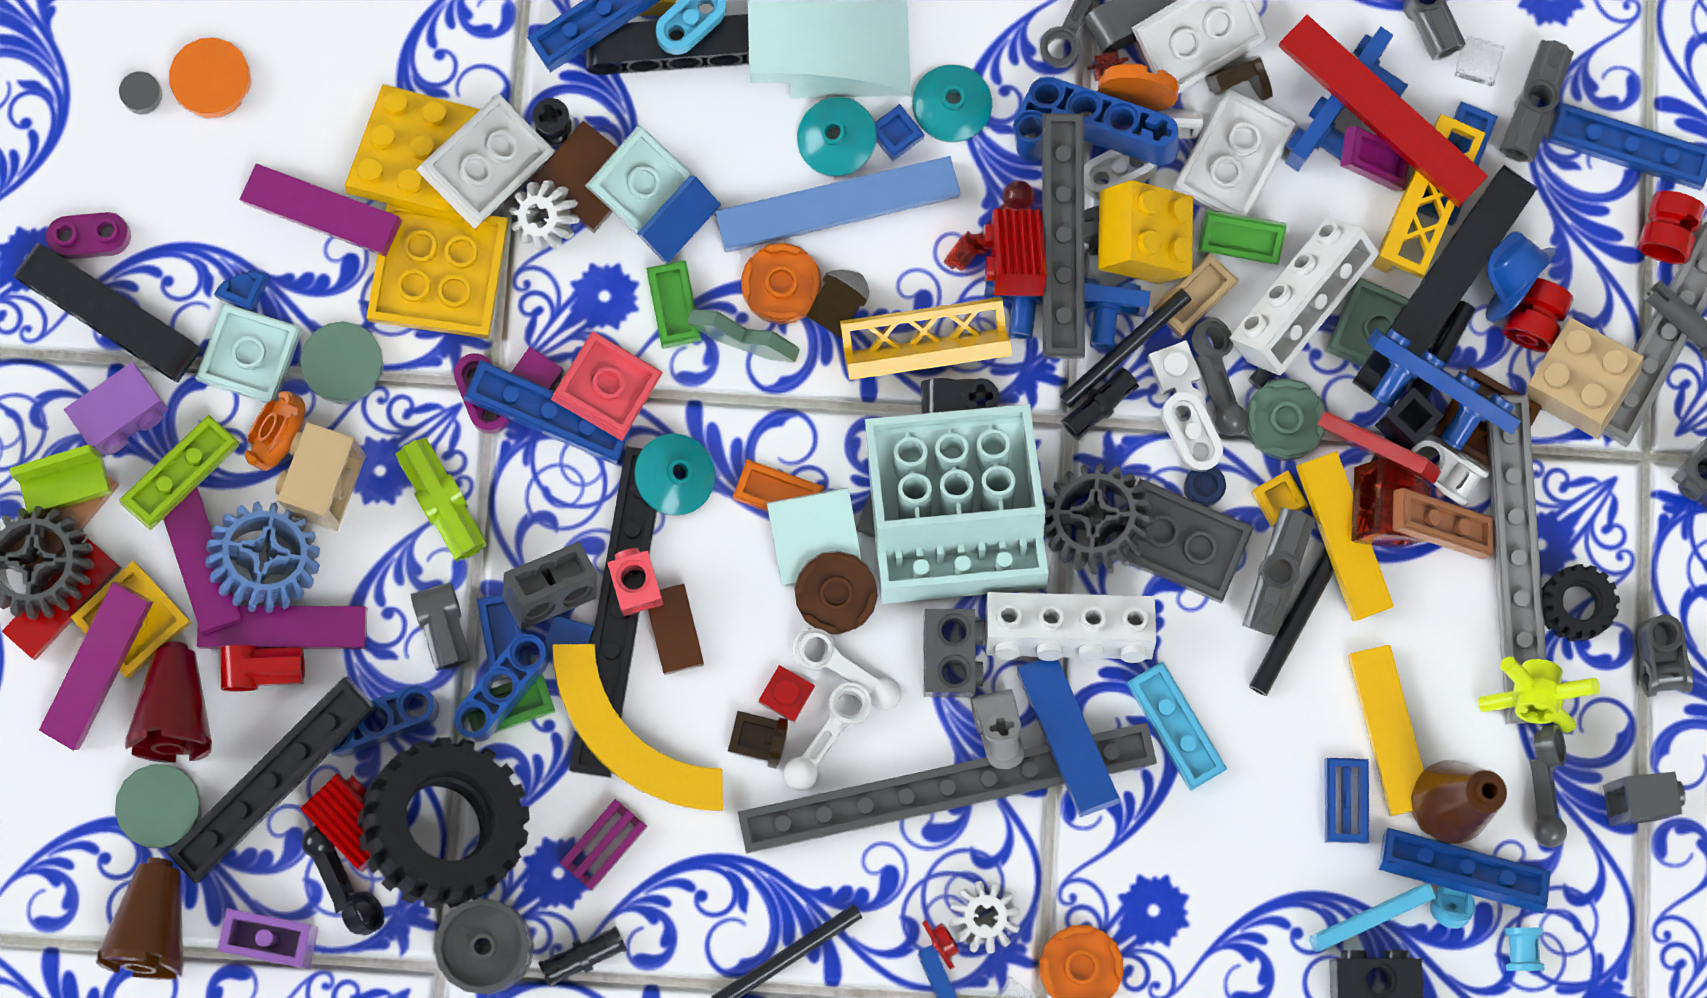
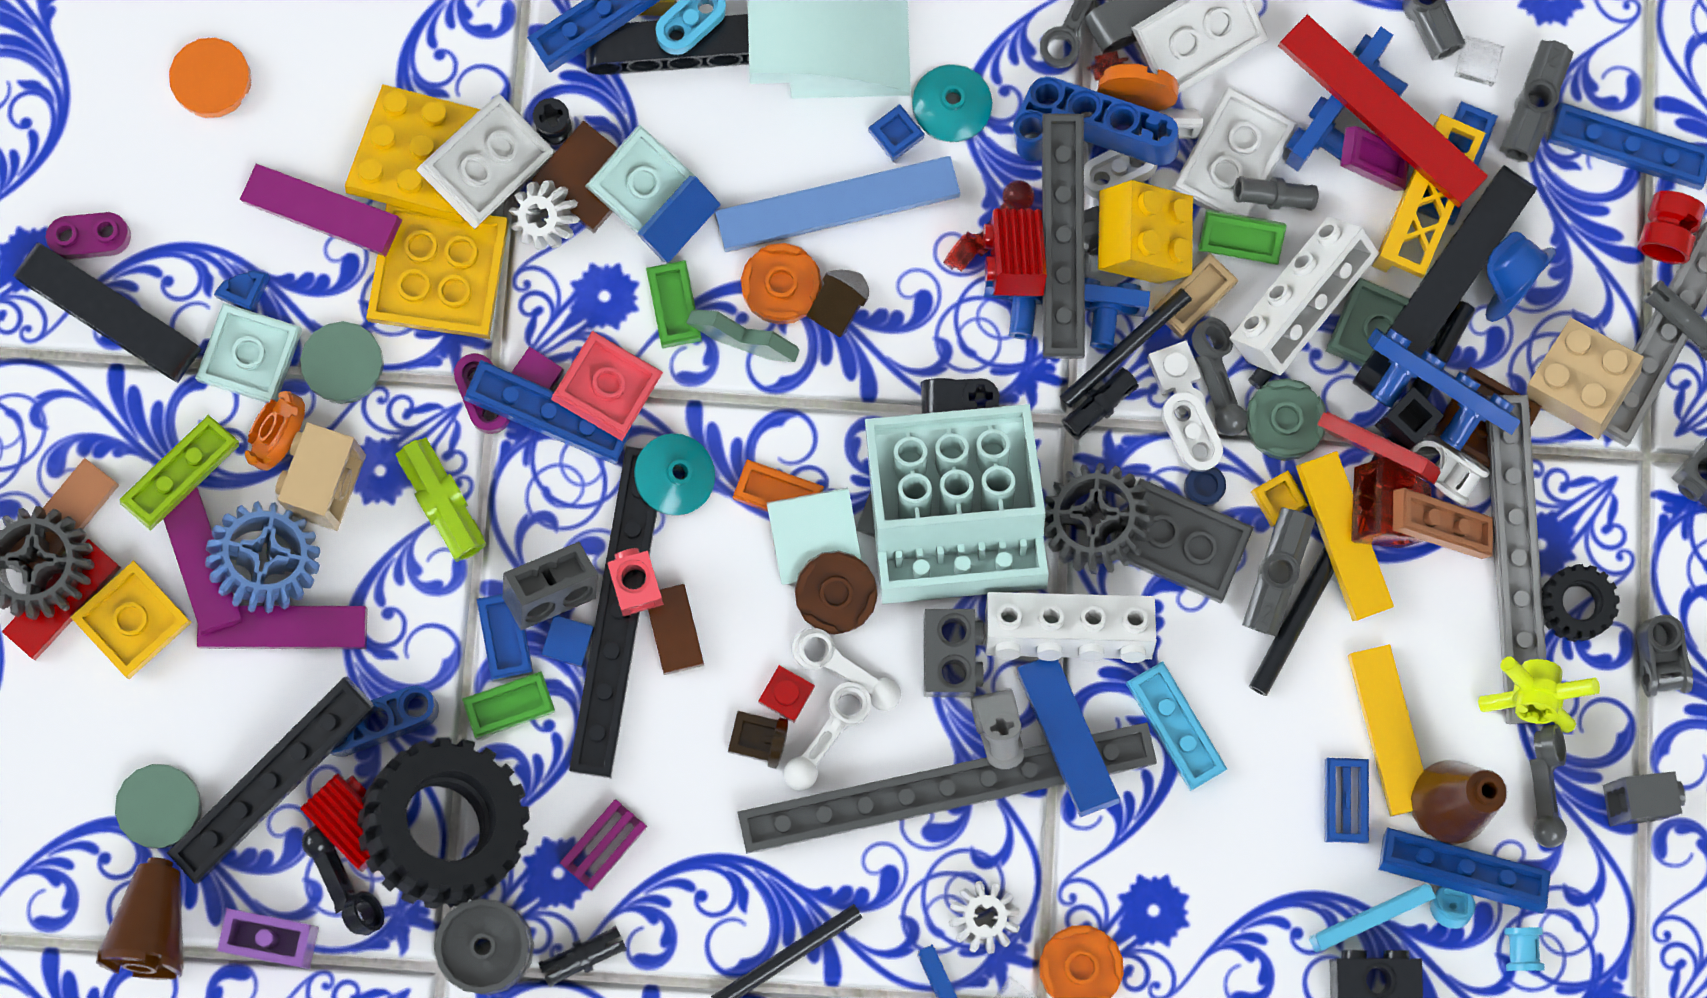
(62, 479): lime panel -> none
(95, 666): magenta tile -> none
(117, 410): medium lavender brick -> none
(140, 92): dark grey tile -> none
(170, 709): dark red cone -> none
(249, 667): red piece -> none
(439, 616): dark grey piece -> none
(504, 667): blue beam -> none
(618, 746): yellow tile -> none
(850, 149): teal dish -> none
(930, 352): yellow fence -> none
(942, 942): red plate -> none
(1246, 69): dark brown tile -> none
(1275, 193): none -> dark grey pin
(1536, 319): red wheel -> none

